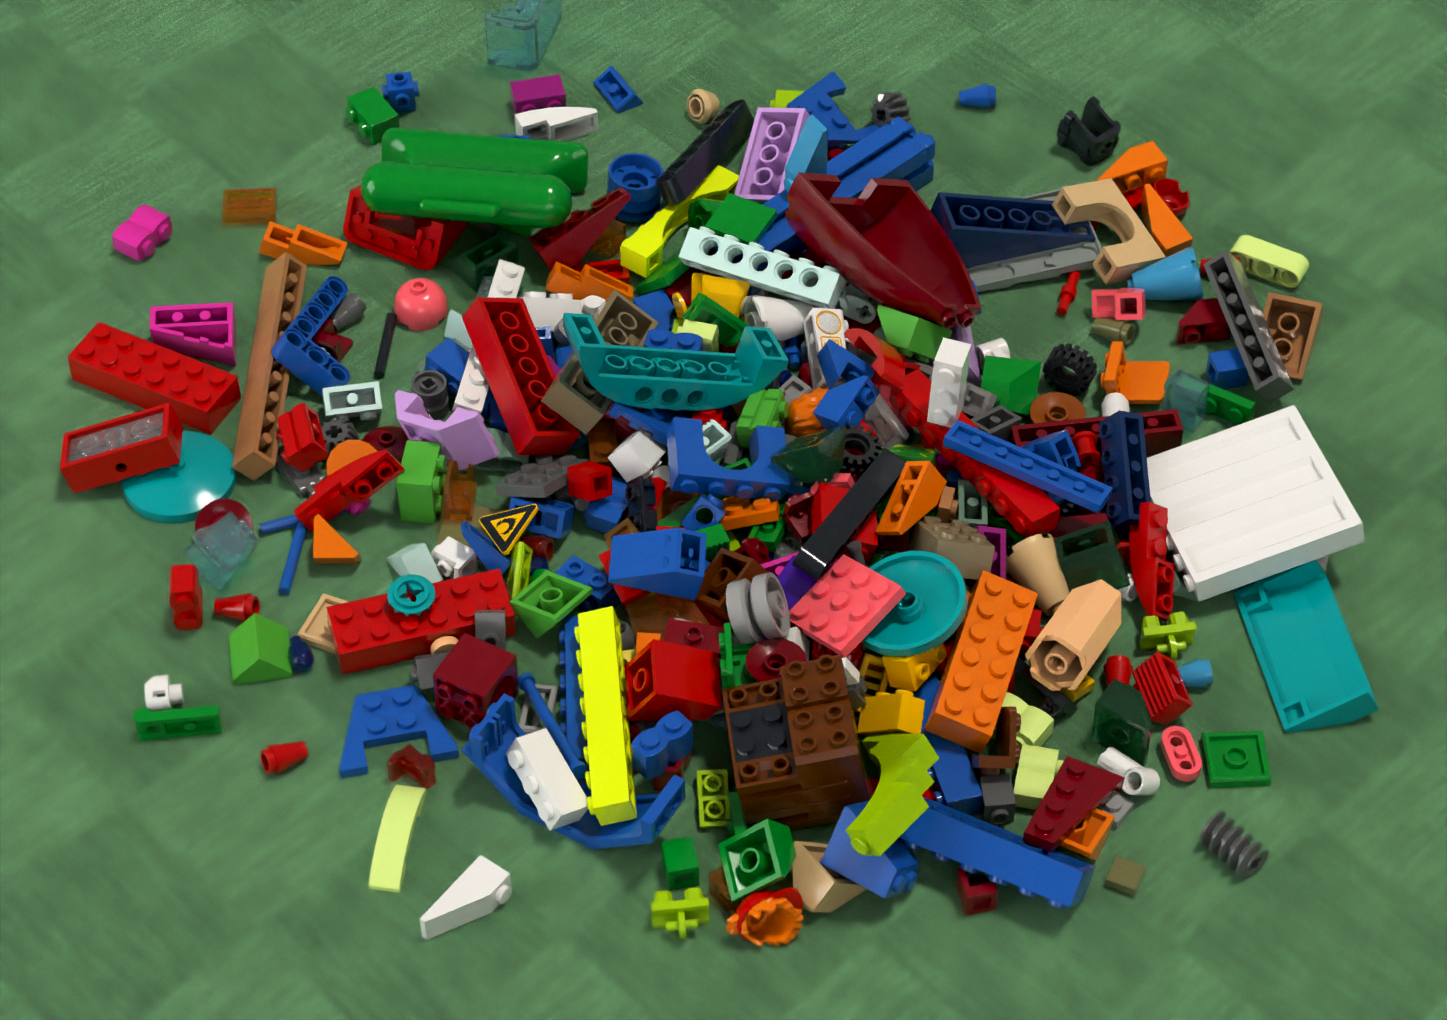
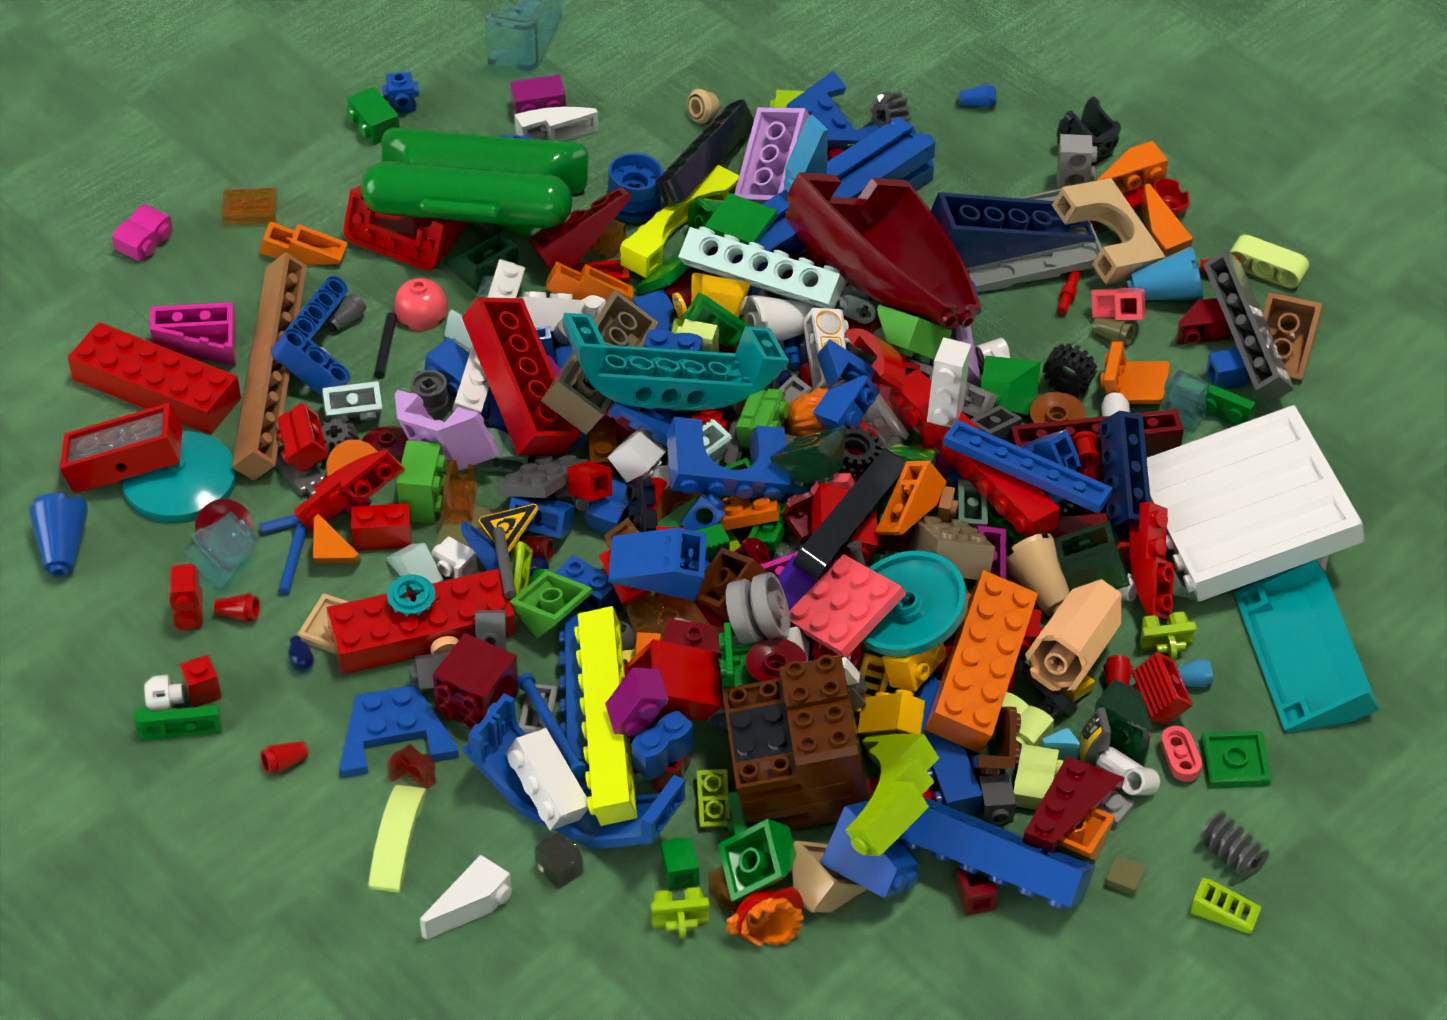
(58, 530): none -> blue cone
(200, 681): none -> red brick
(259, 651): bright green slope -> none
(334, 344): dark red panel -> none
(381, 526): none -> red brick
(504, 562): none -> dark grey bar
(559, 859): none -> clear smoke brick
(617, 90): blue slope -> none
(636, 701): none -> magenta brick
(1064, 742): none -> medium azure slope
(1075, 160): none -> light grey brick
(1094, 736): none -> slope
(1221, 894): none -> lime slope

